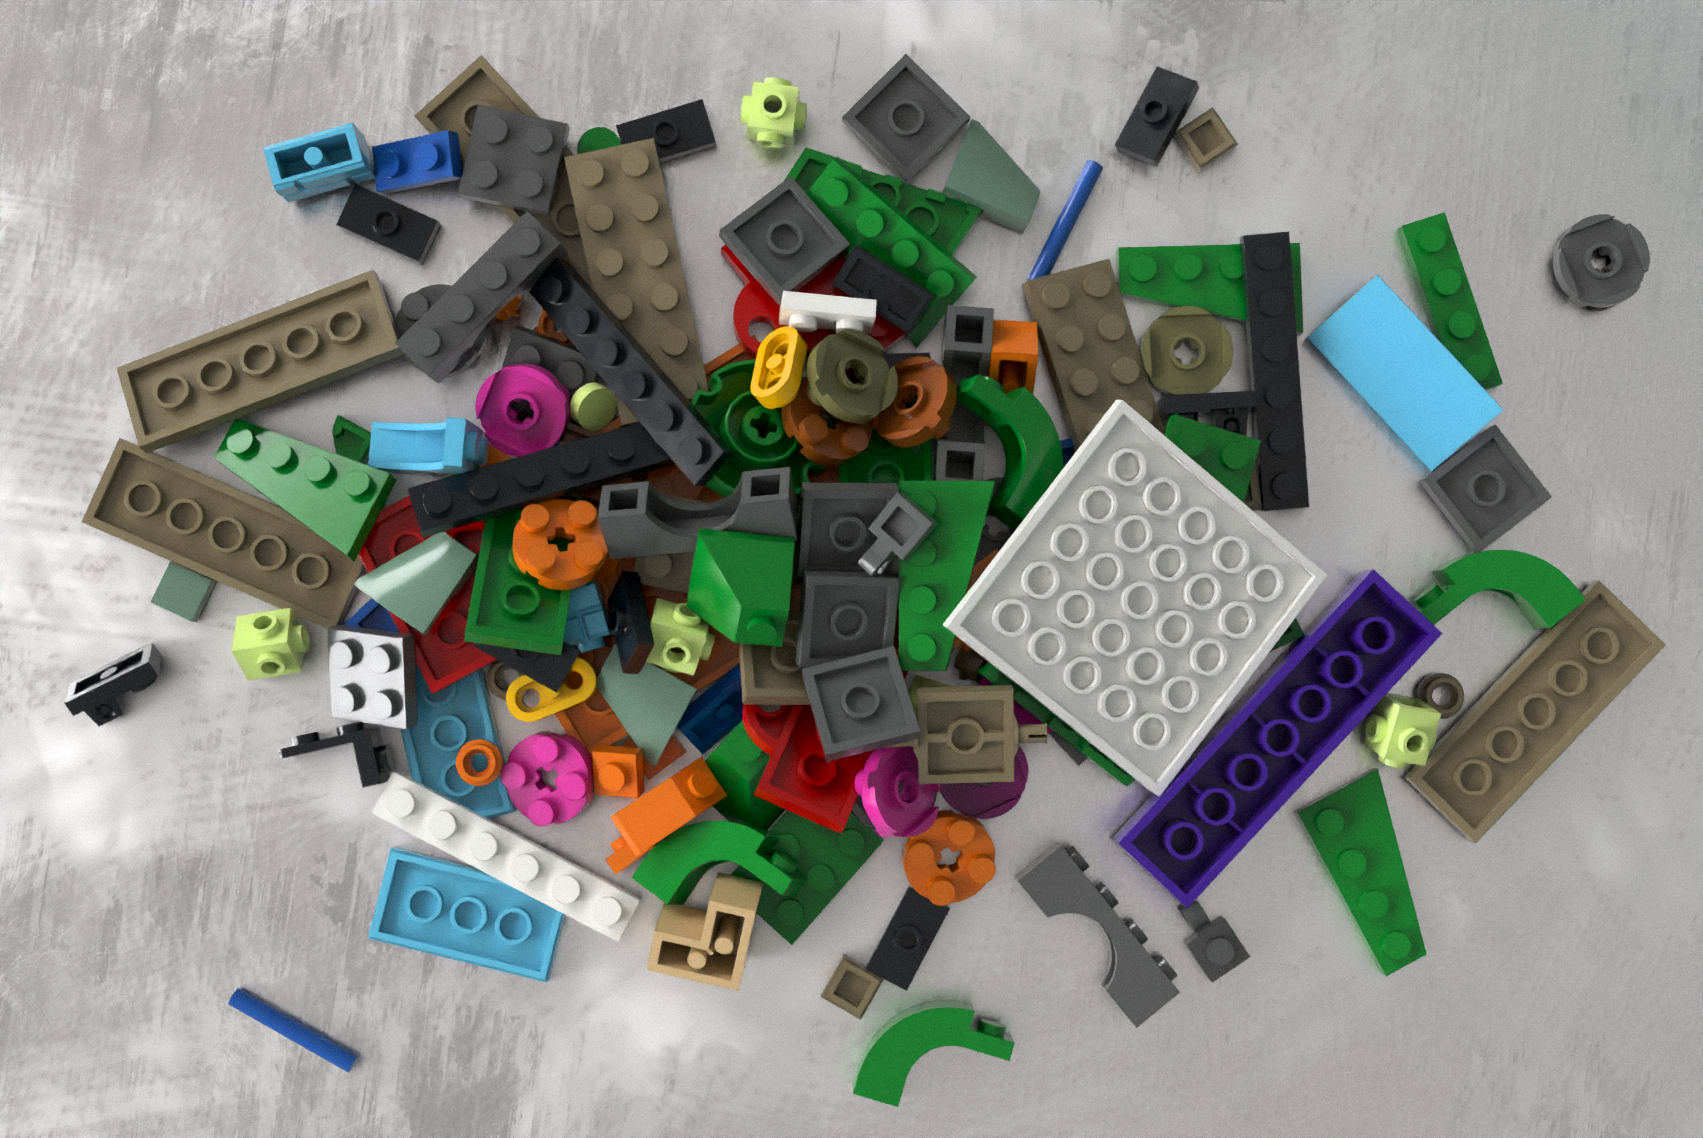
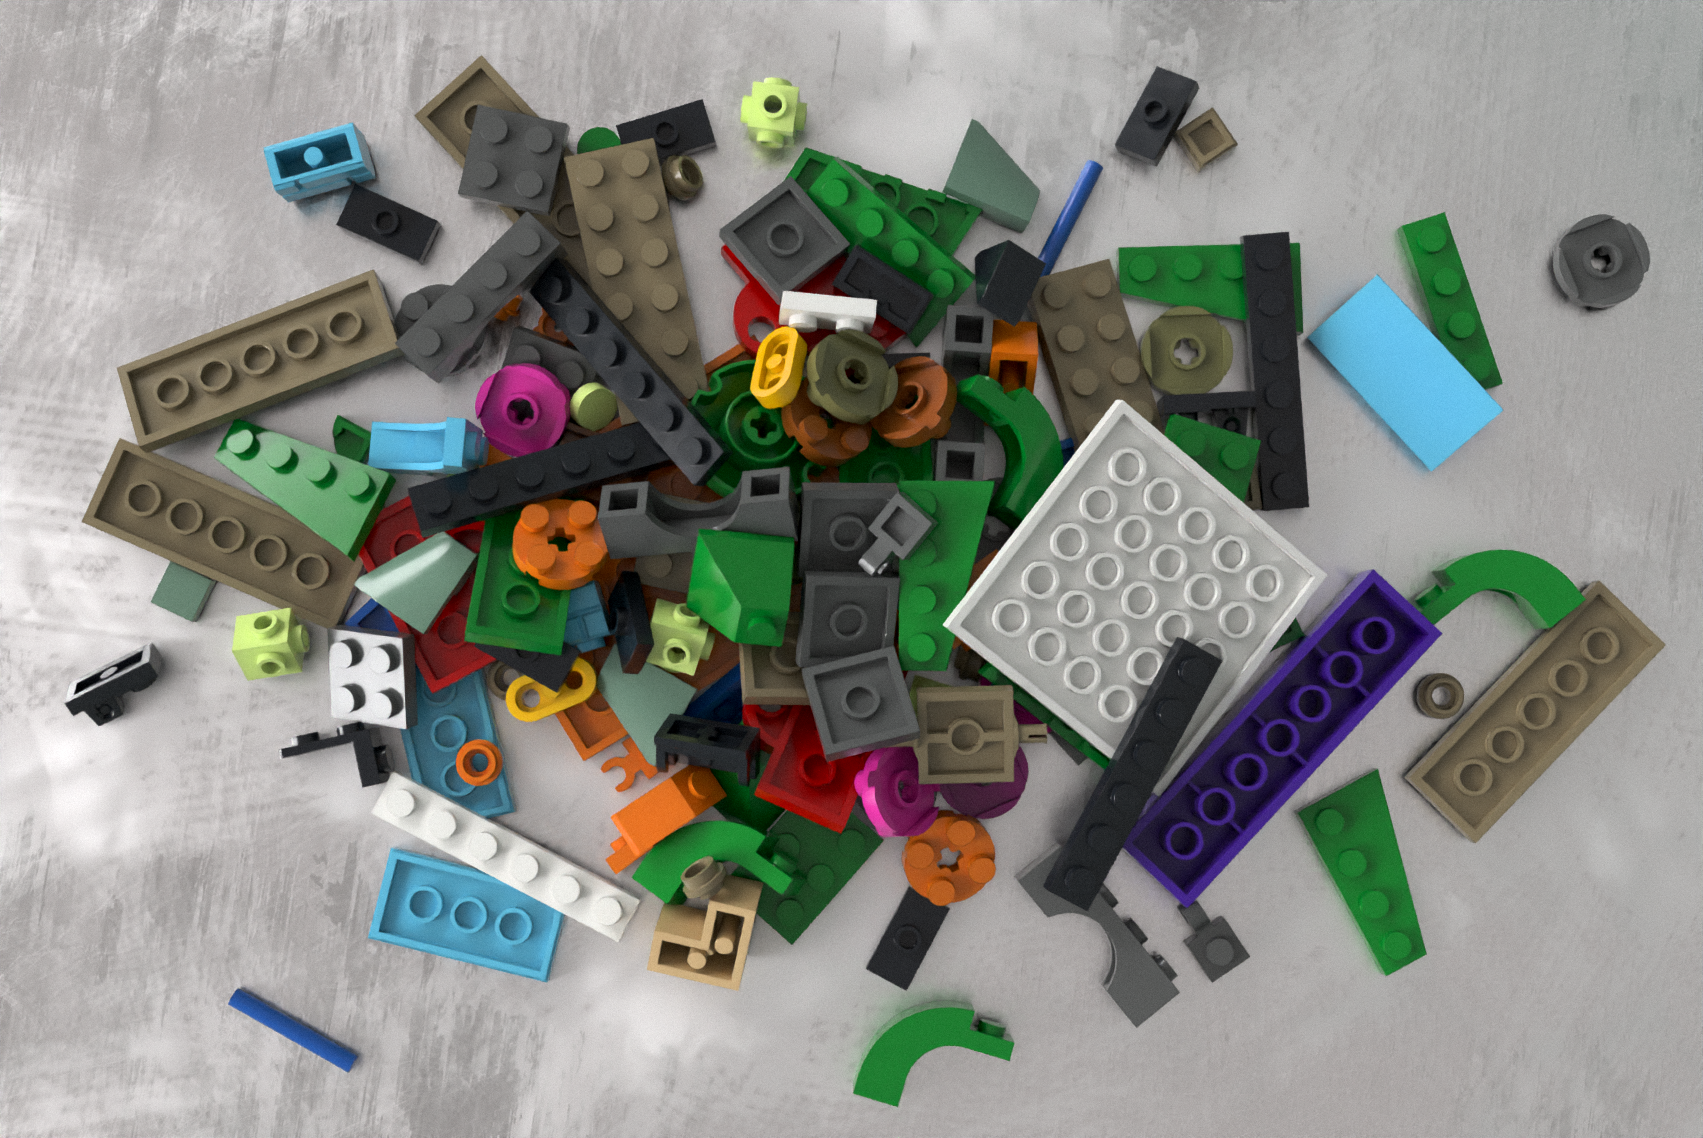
(417, 162): blue plate -> none
(527, 789): dark pink plate -> none
(618, 771): orange plate -> none
(681, 176): none -> dark tan plate
(703, 878): none -> dark tan plate
(709, 746): none -> black hinge
(851, 987): dark tan tile -> none
(906, 119): dark grey plate -> none
(1006, 280): none -> black slope
(1132, 773): none -> black plate
(1402, 730): yellowish green brick -> none
(1485, 489): dark grey plate -> none

